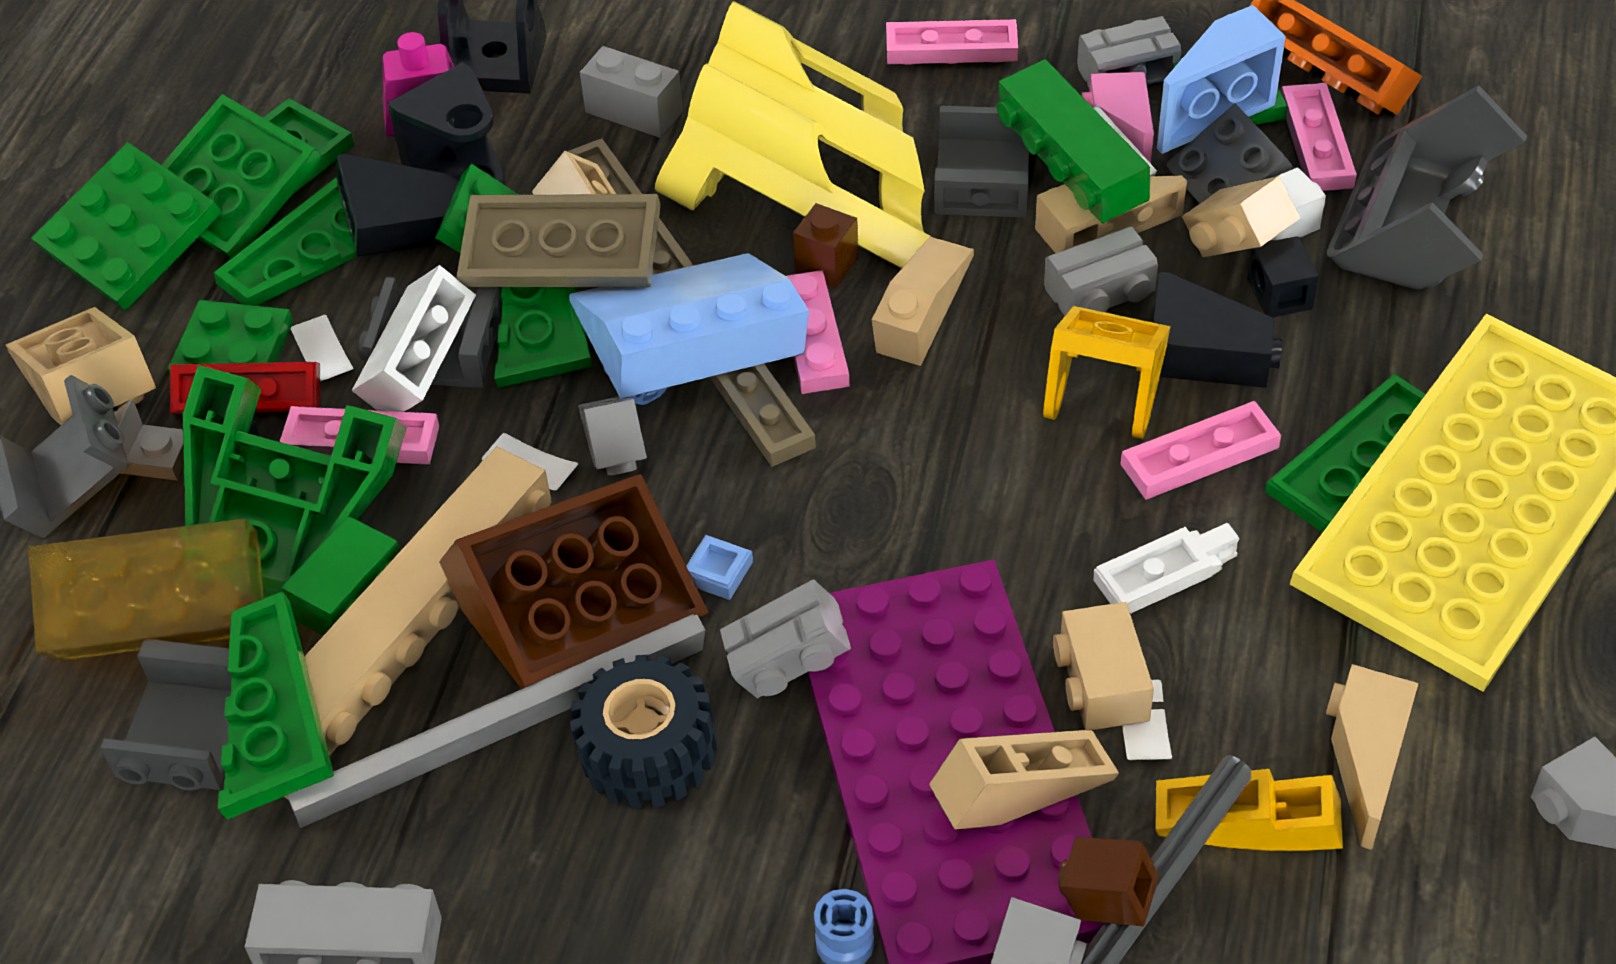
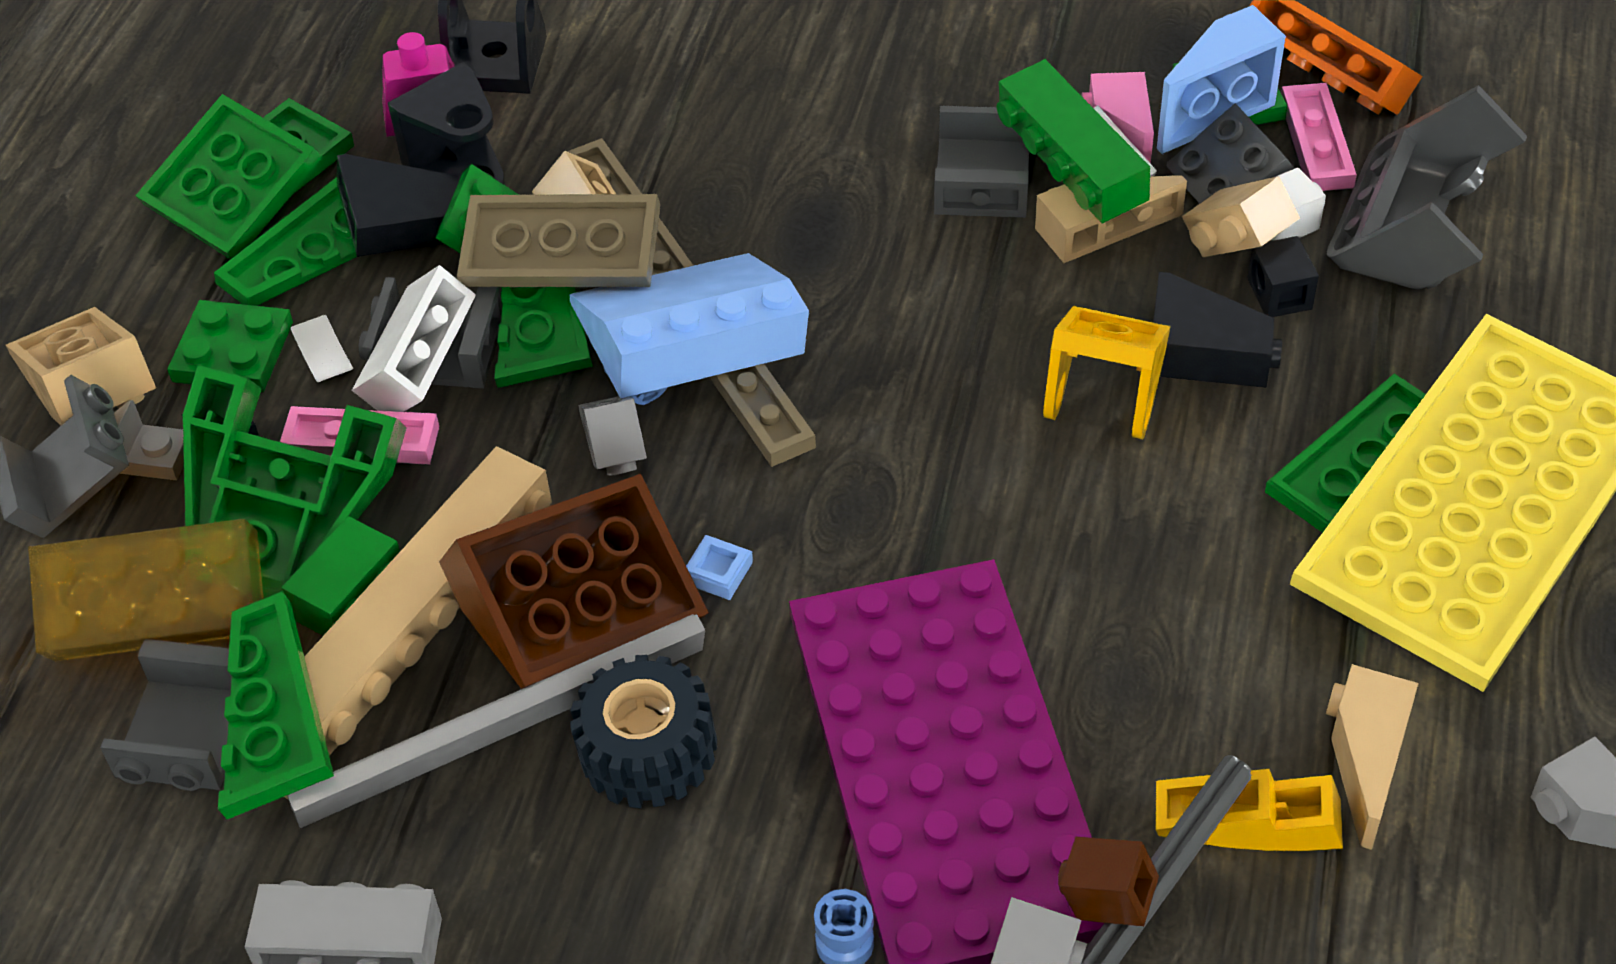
(126, 226): green plate -> none
(280, 384): red tile -> none
(556, 468): white sticker -> none
(631, 91): light grey brick -> none
(762, 126): light yellow panel -> none
(785, 640): light grey brick -> none
(824, 361): bright pink plate -> none
(827, 243): reddish brown brick -> none
(919, 300): tan slope -> none
(952, 41): bright pink plate -> none
(1014, 775): tan slope -> none
(1101, 272): light grey brick -> none
(1104, 666): tan brick -> none
(1132, 47): light grey brick -> none
(1150, 738): white sticker -> none
(1165, 566): white hinge -> none
(1200, 450): bright pink plate -> none

